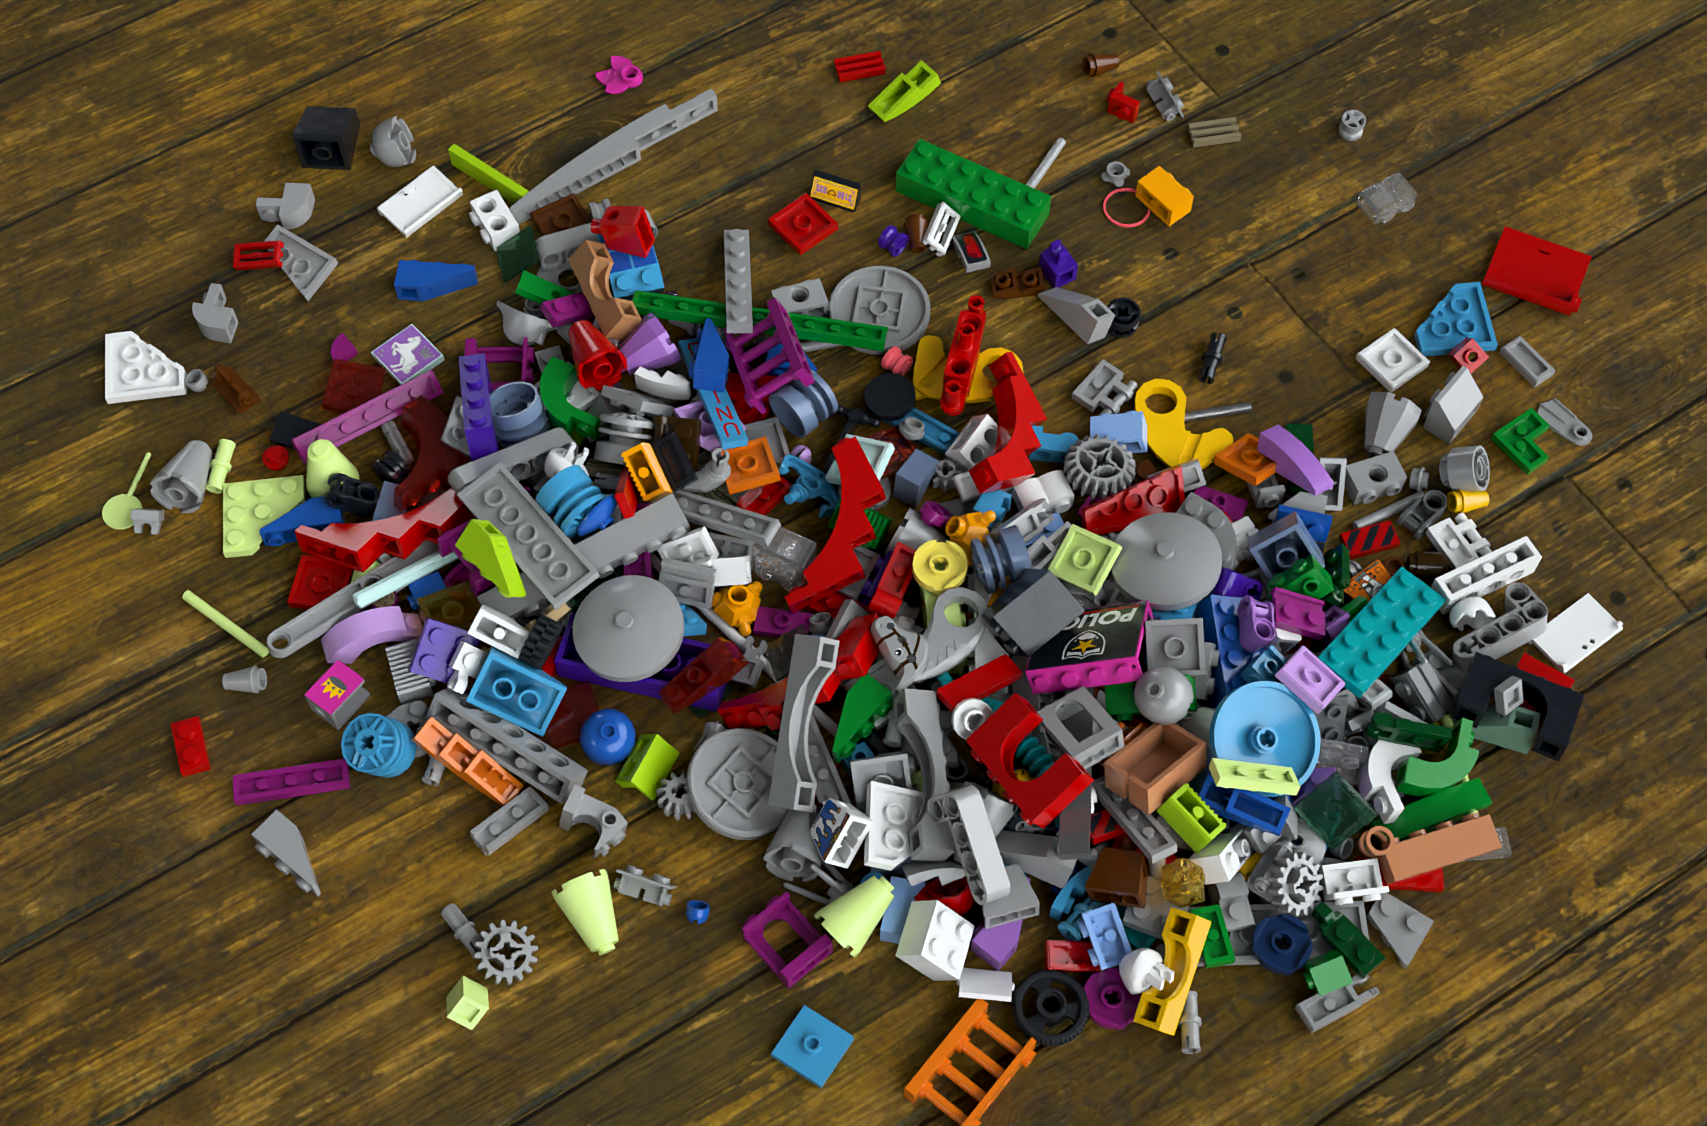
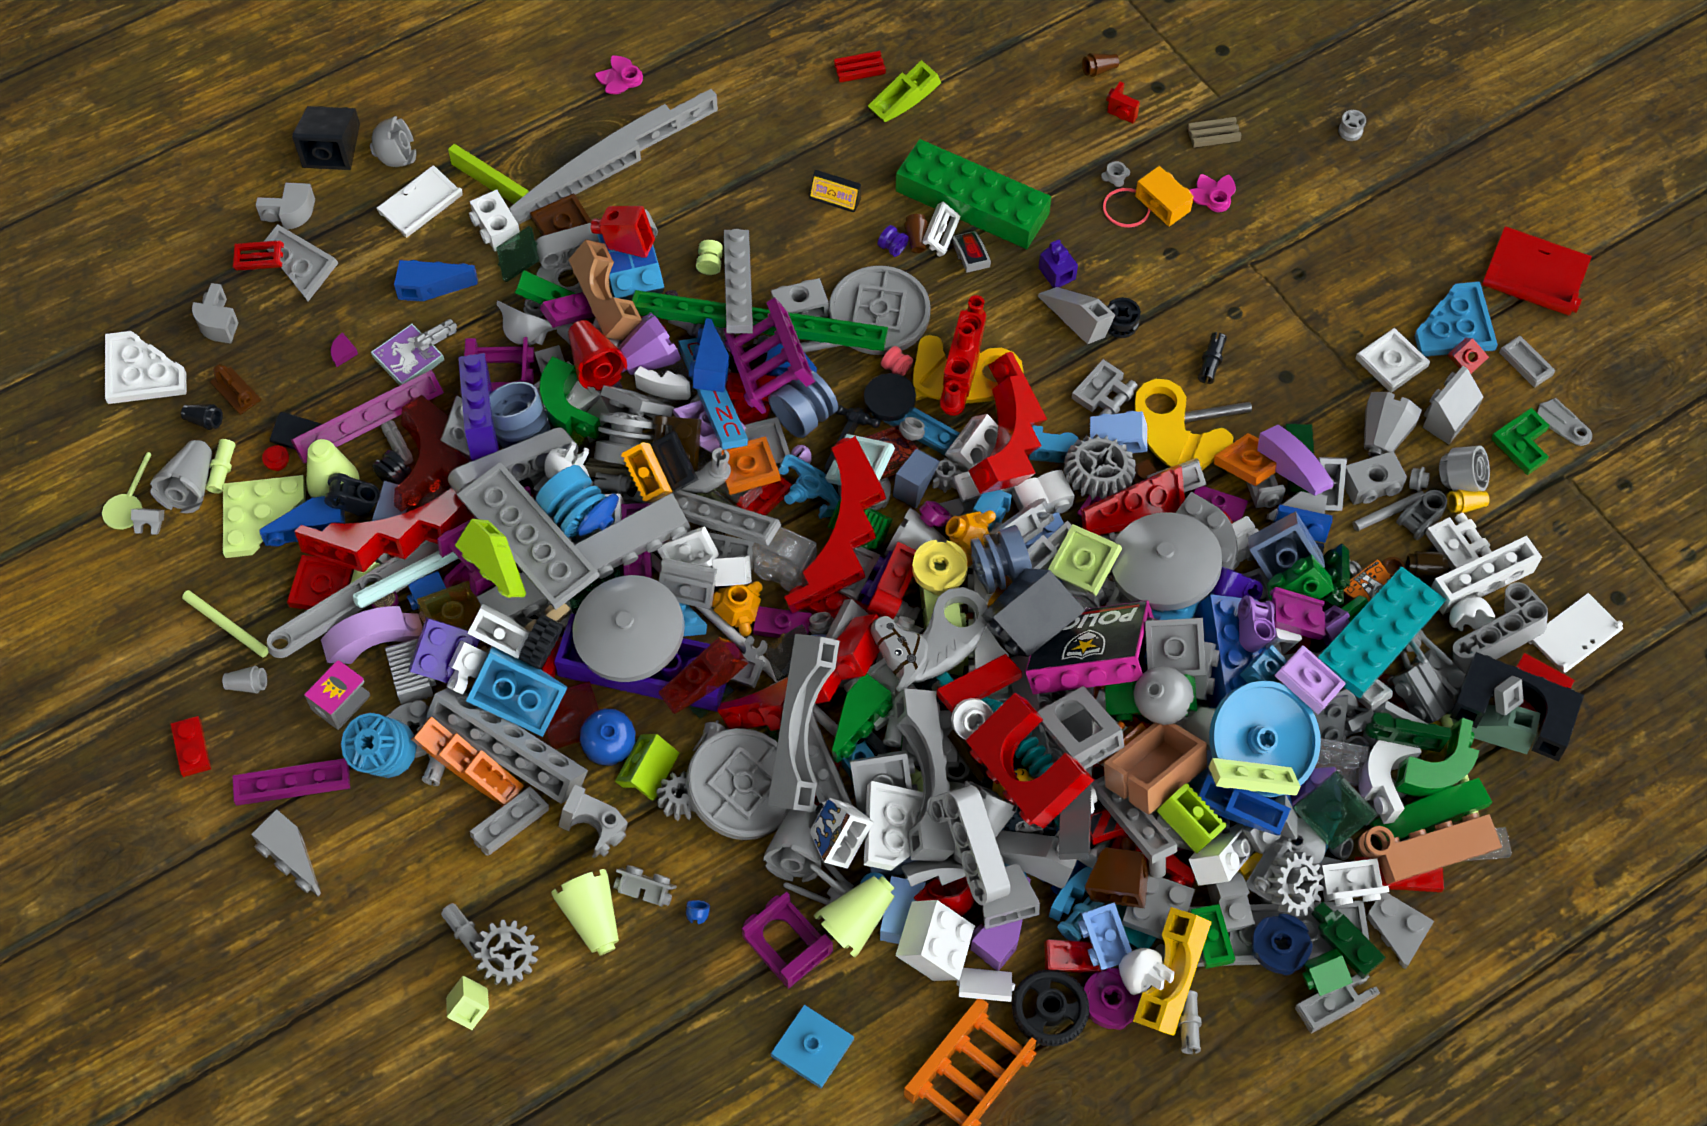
(196, 380): light grey hinge -> none
(204, 415): none -> black cone
(352, 385): clear red plate -> none
(435, 335): none -> light grey axle
(598, 209): light grey wheel -> none
(627, 494): red tile -> none
(710, 255): none -> yellowish green wheel
(803, 224): red plate -> none
(1015, 285): reddish brown slope -> none
(1046, 163): light grey bar -> none
(1170, 104): light grey hinge -> none
(1183, 883): clear yellow brick -> none
(1210, 191): none -> dark pink plate
(1370, 539): red tile -> none
(1387, 198): clear brick -> none

